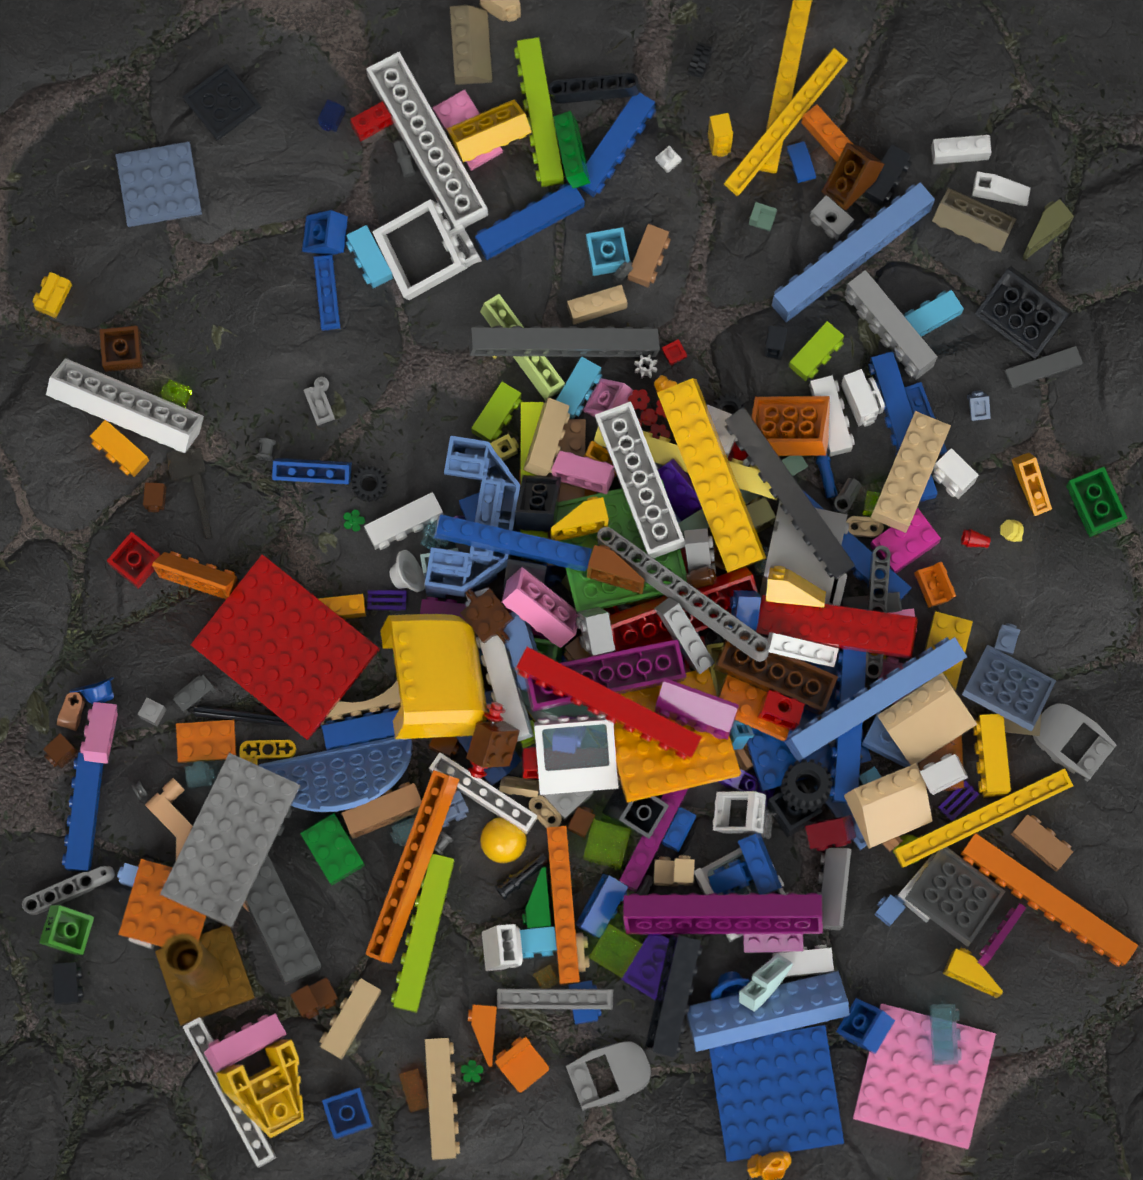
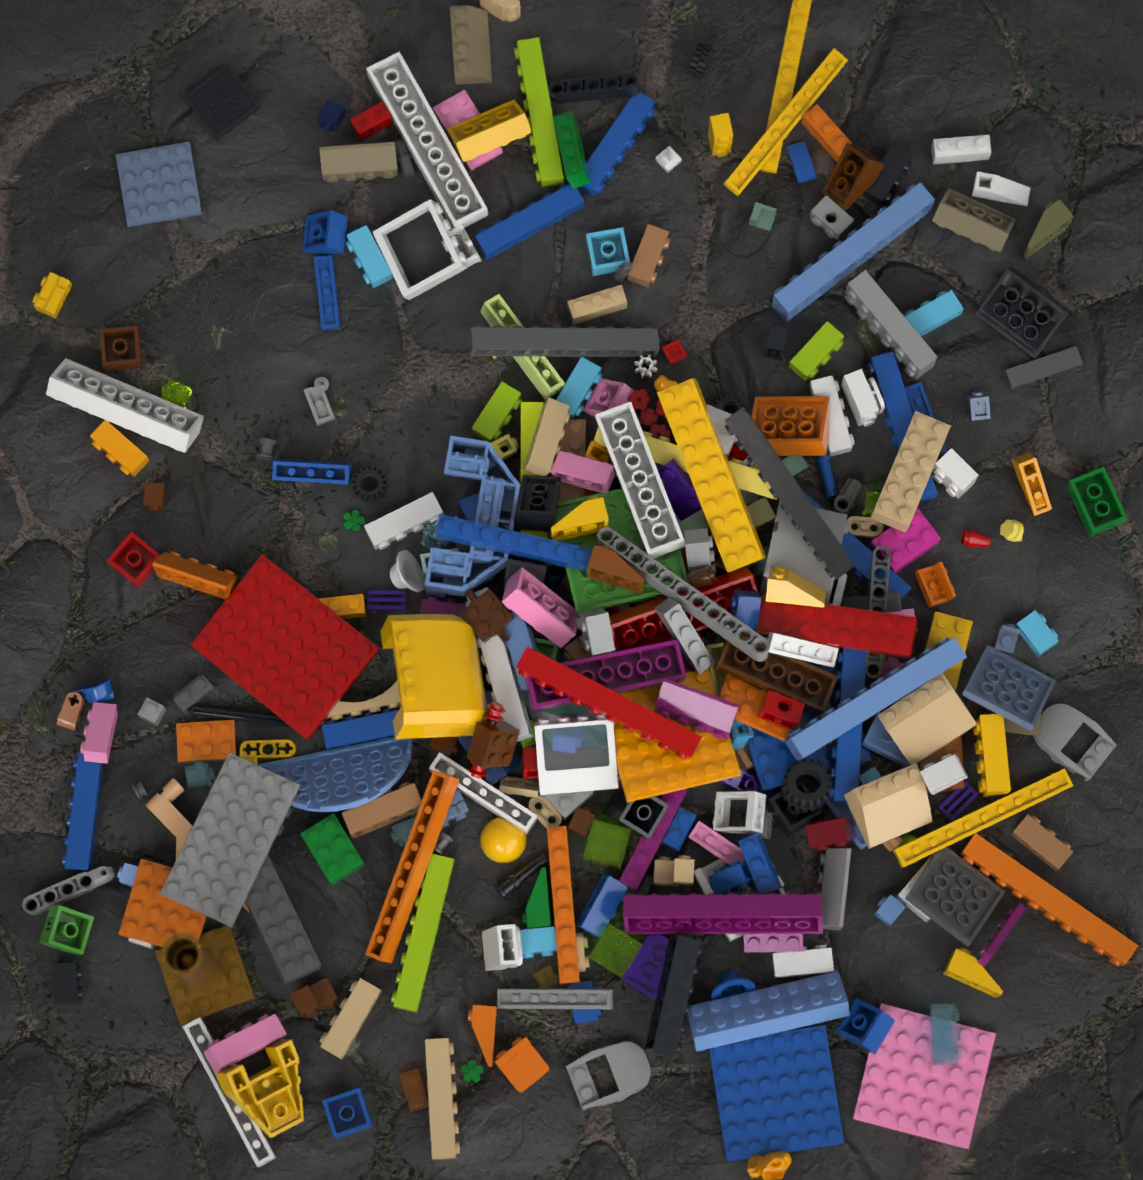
(60, 751): reddish brown brick -> none
(358, 161): none -> dark tan slope
(716, 844): none -> bright pink plate
(764, 982): light aqua slope -> none
(1037, 633): none -> medium azure brick

